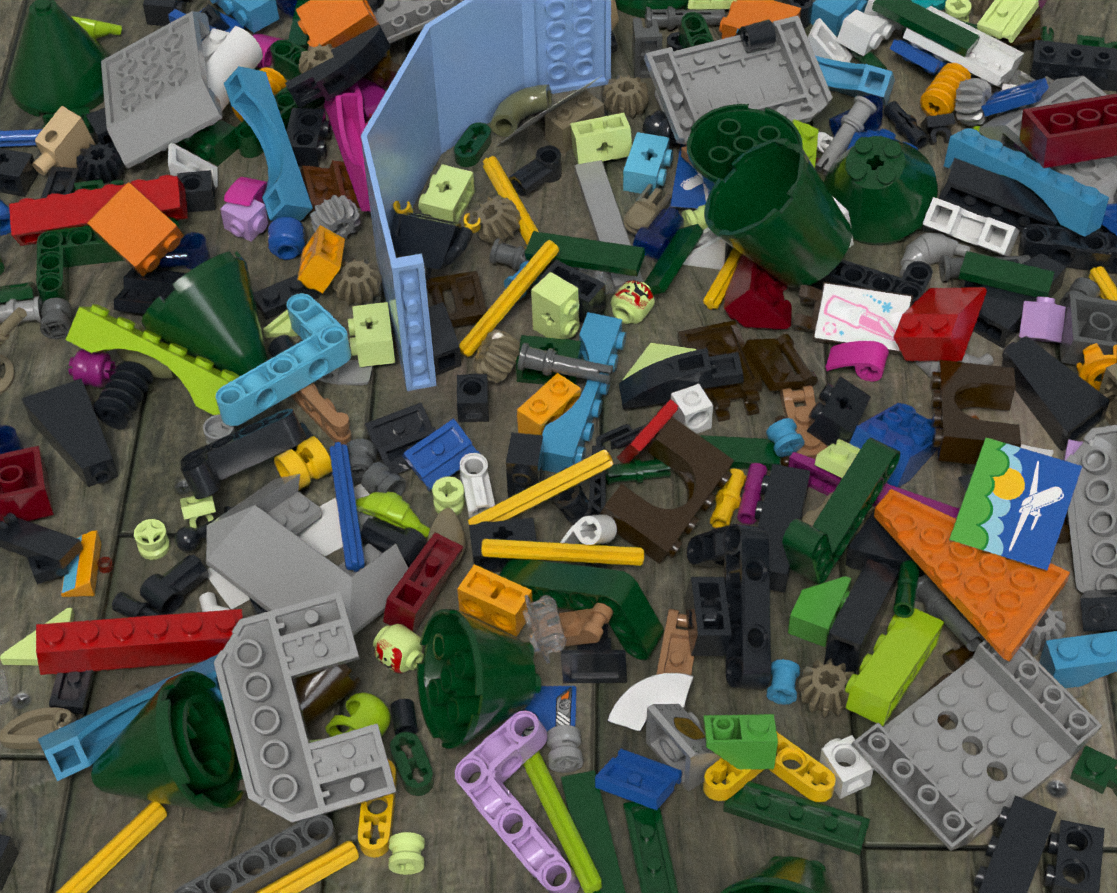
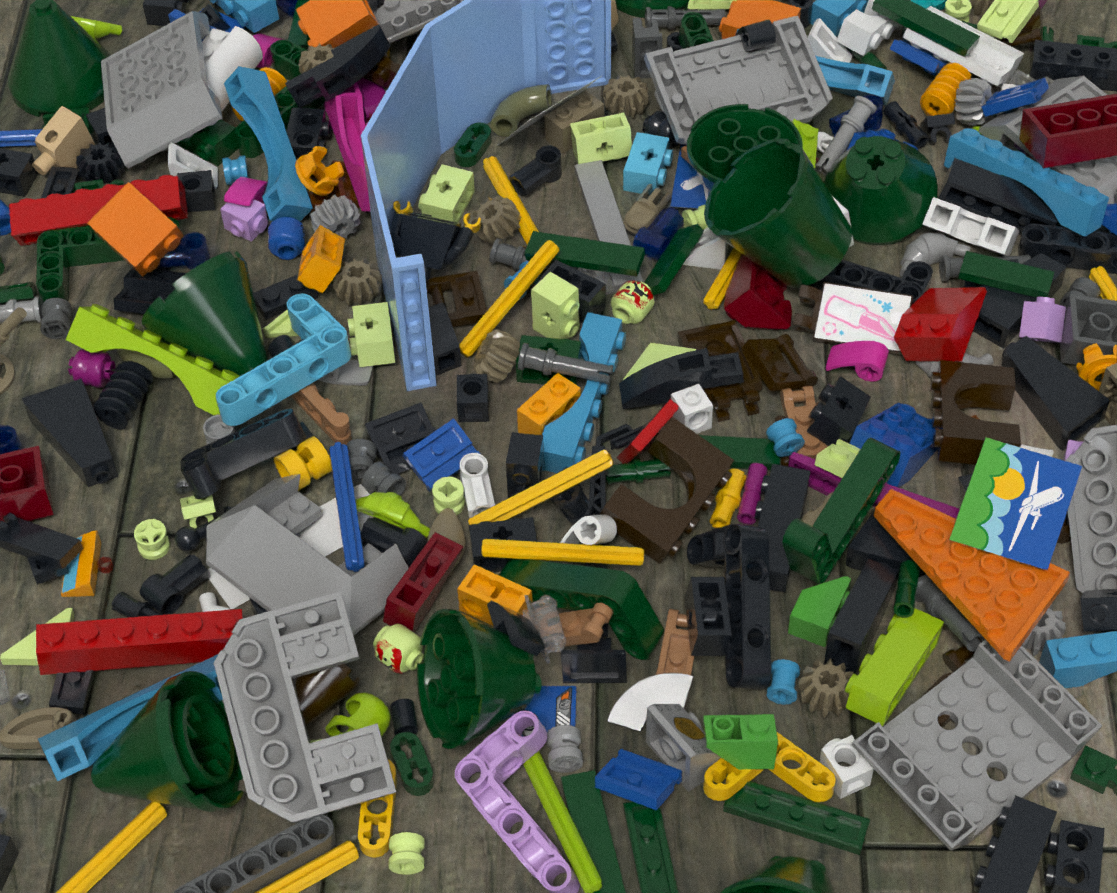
(234, 169): none -> dark azure wheel
(326, 176): none -> light orange piece
(518, 627): none -> black slope

